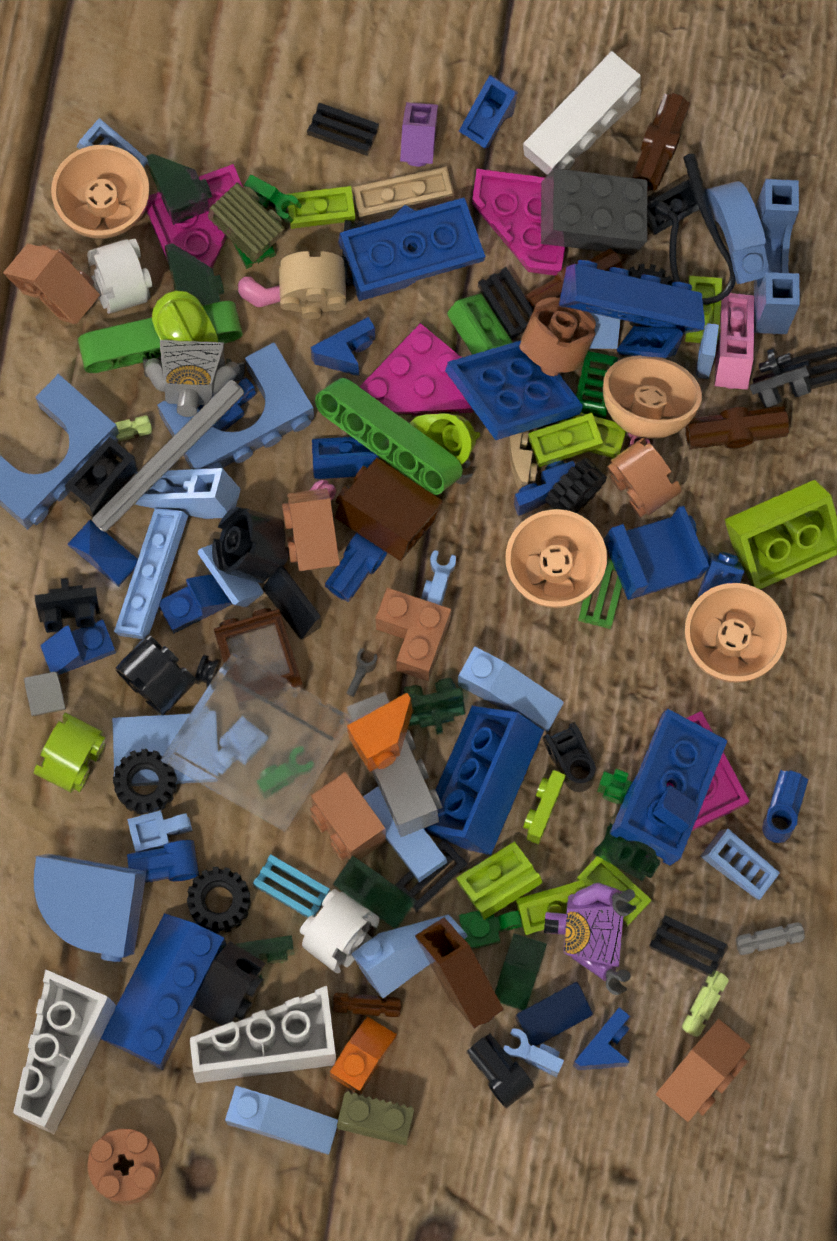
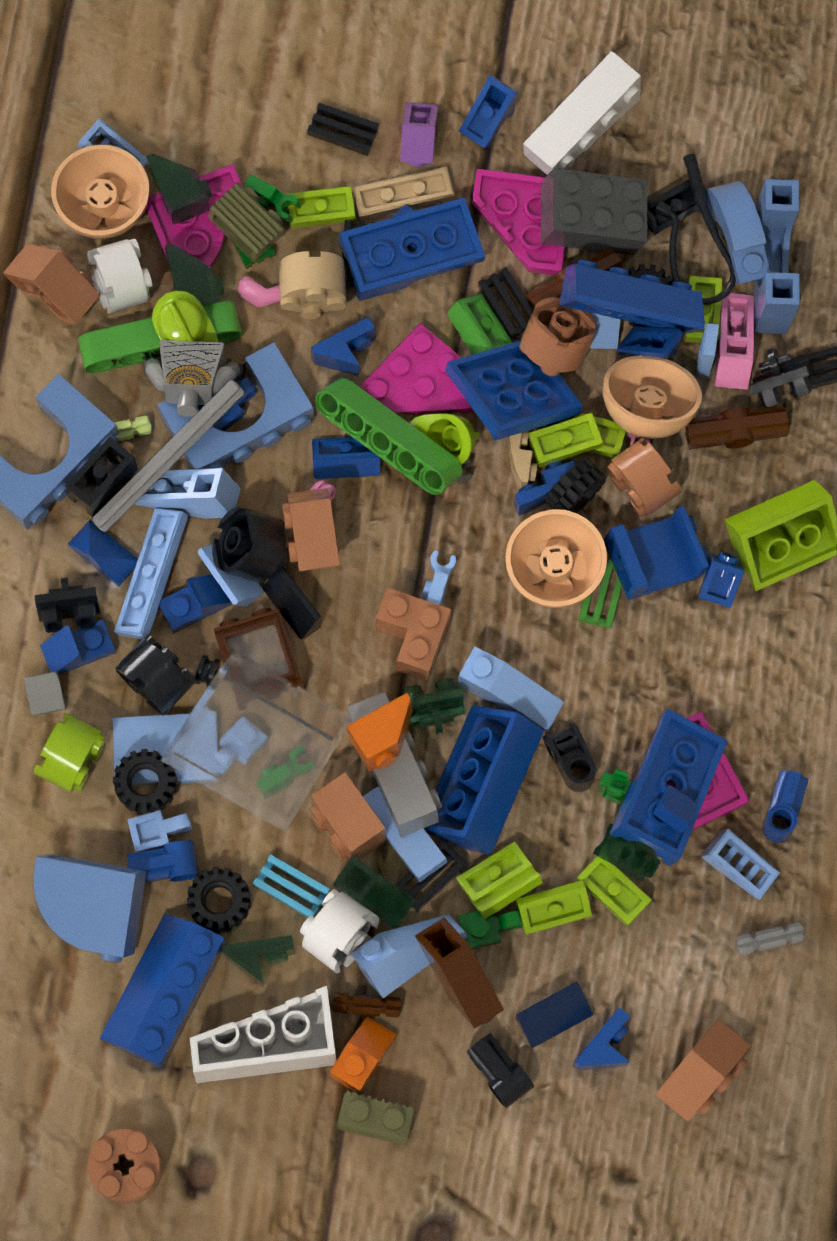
(60, 1049): white wedge -> none
(229, 985): black brick -> none
(281, 1120): light blue slope -> none
(359, 560): blue piece -> none
(362, 669): dark grey hand -> none
(387, 508): reddish brown brick -> none
(519, 971): clear green slope -> none
(543, 1058): light blue plate -> none
(548, 792): lime plate -> none
(595, 931): torso -> none
(596, 408): green slope -> none
(661, 140): reddish brown piece -> none
(662, 933): black tile -> none
(704, 1004): yellowish green axle -> none
(741, 618): light nougat piece -> none

